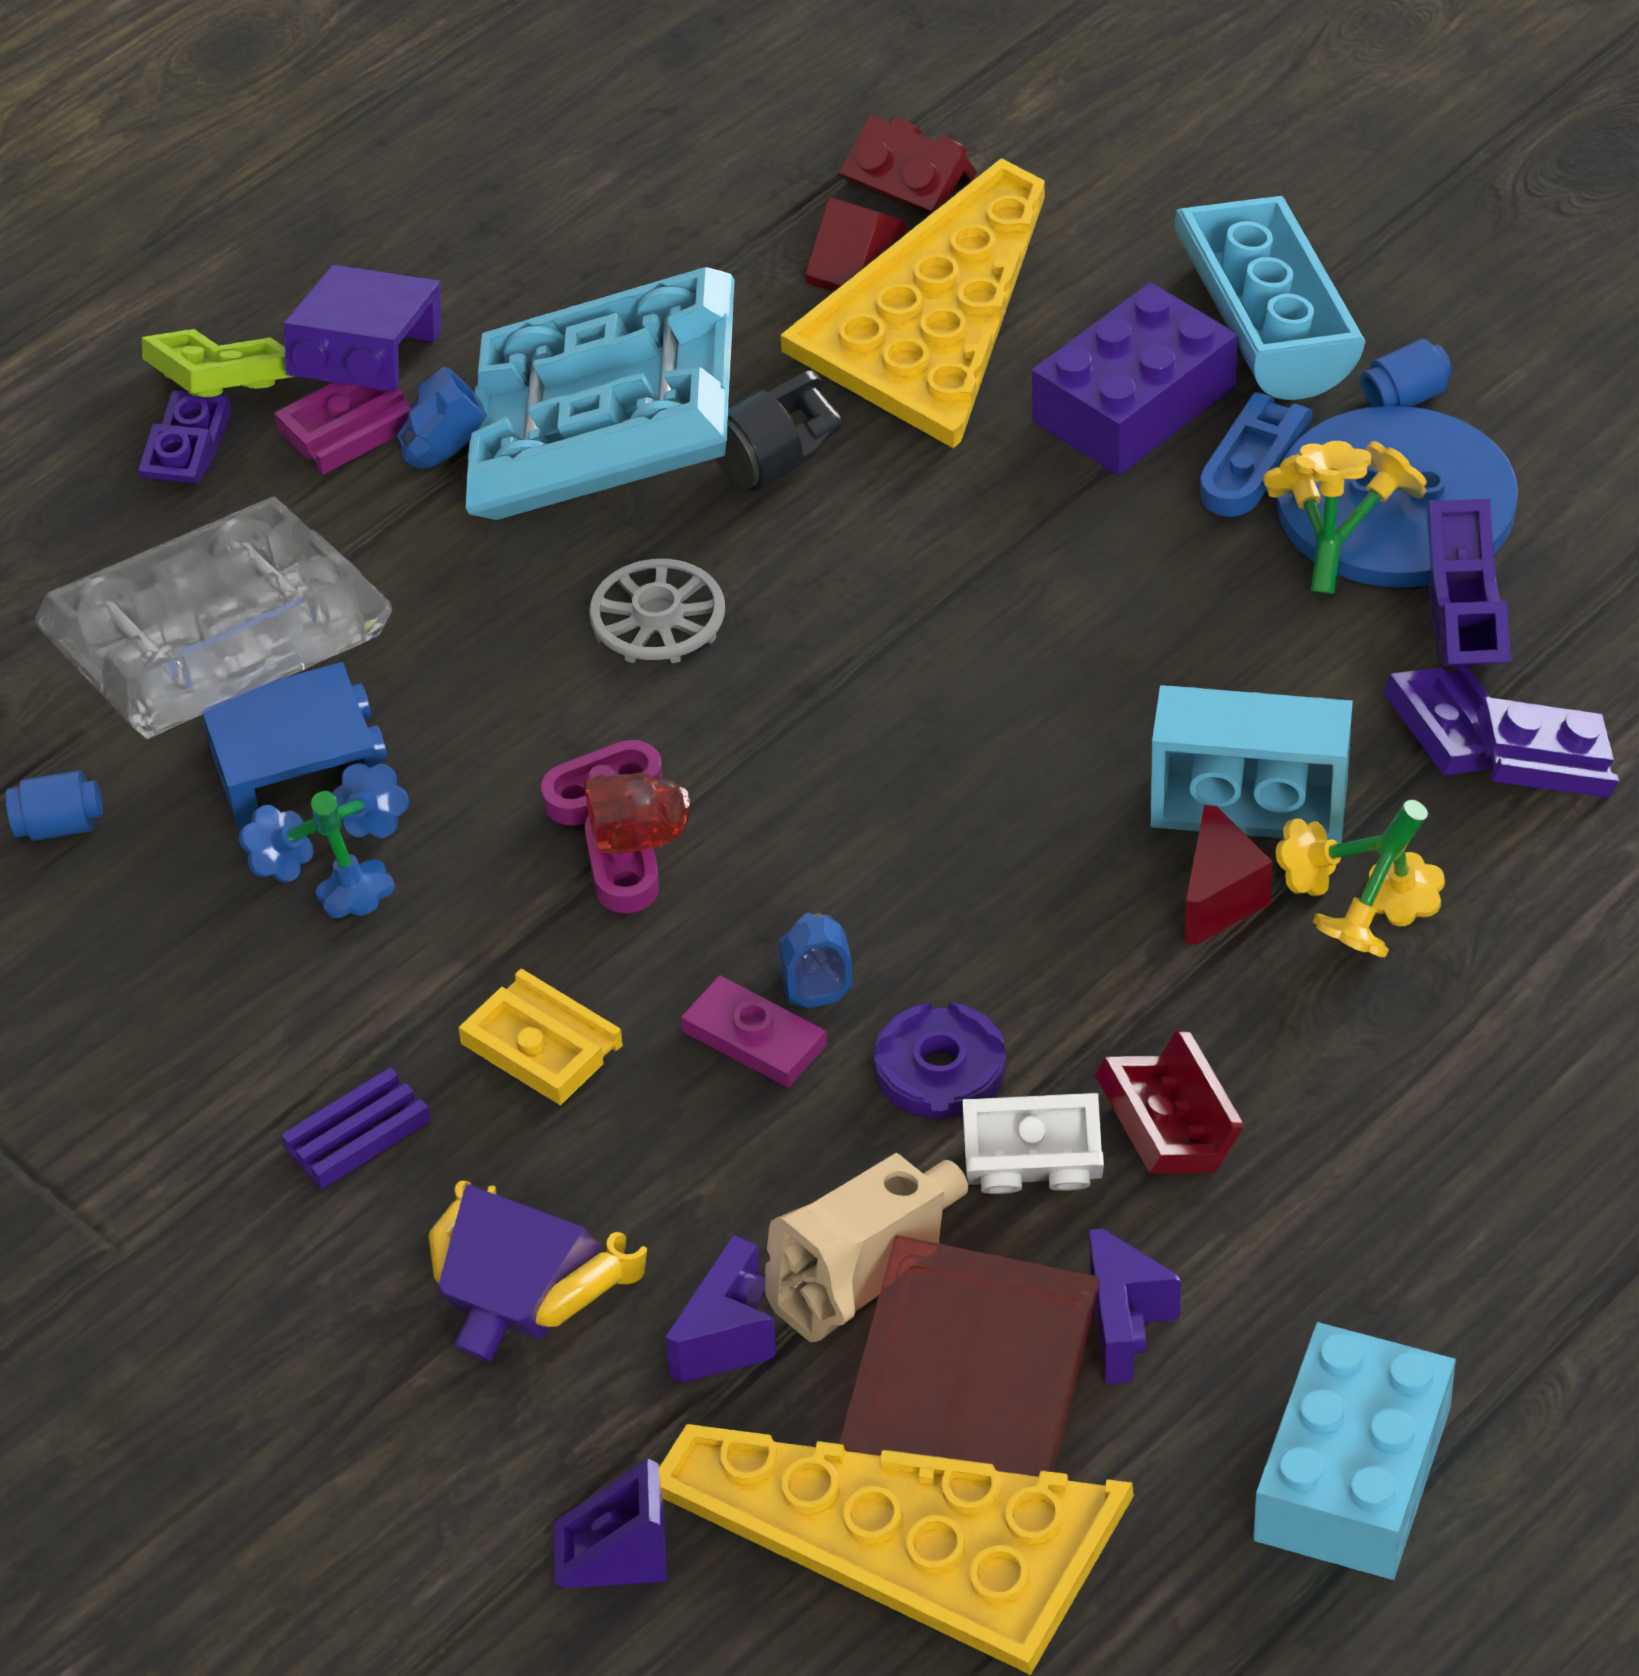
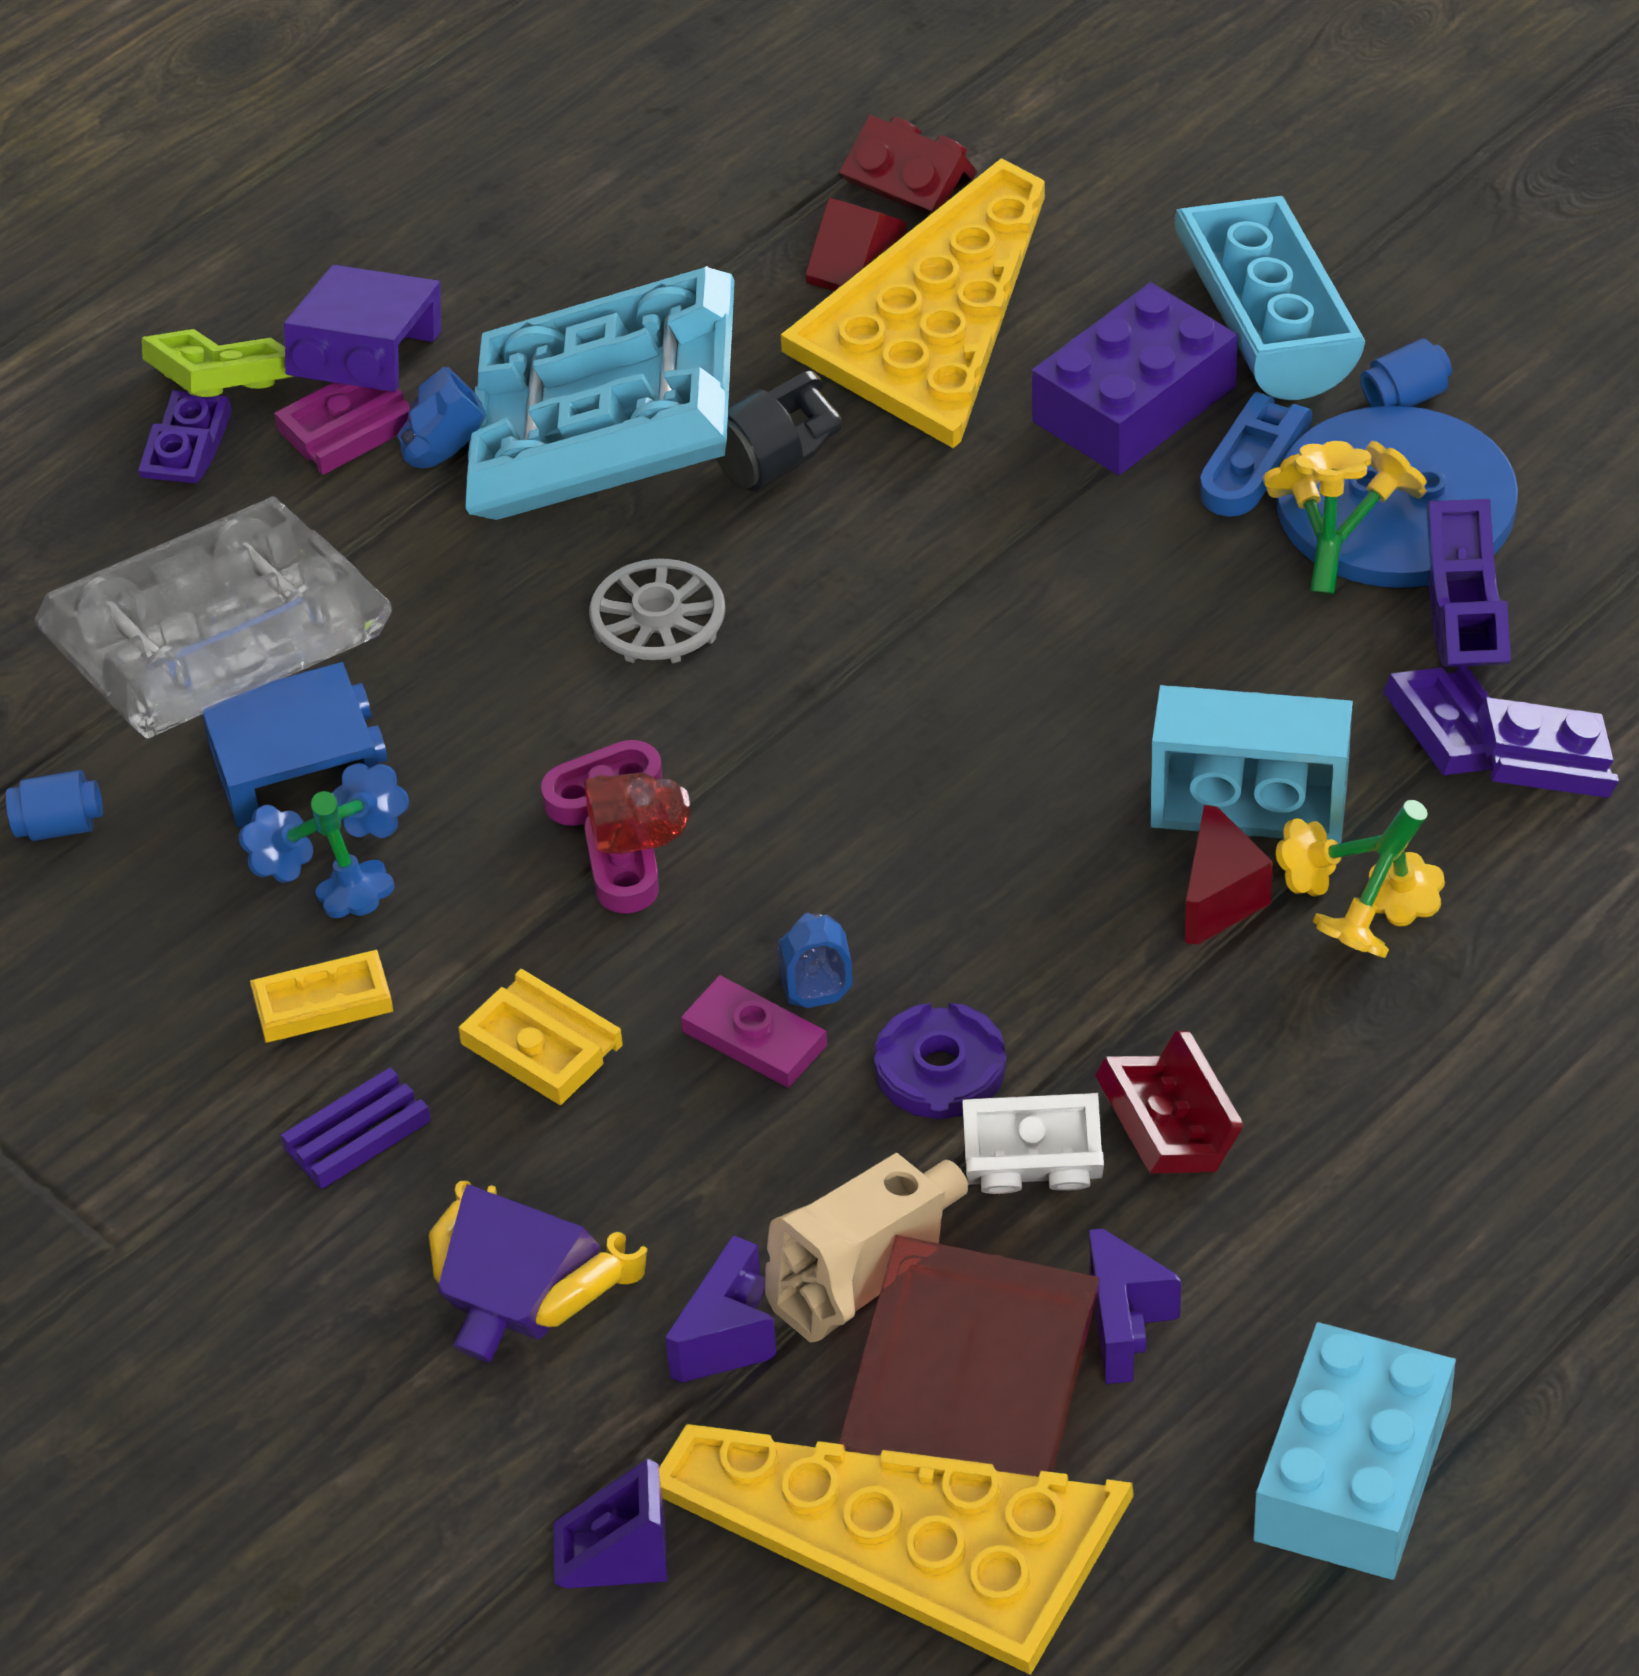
(321, 996): none -> yellow plate

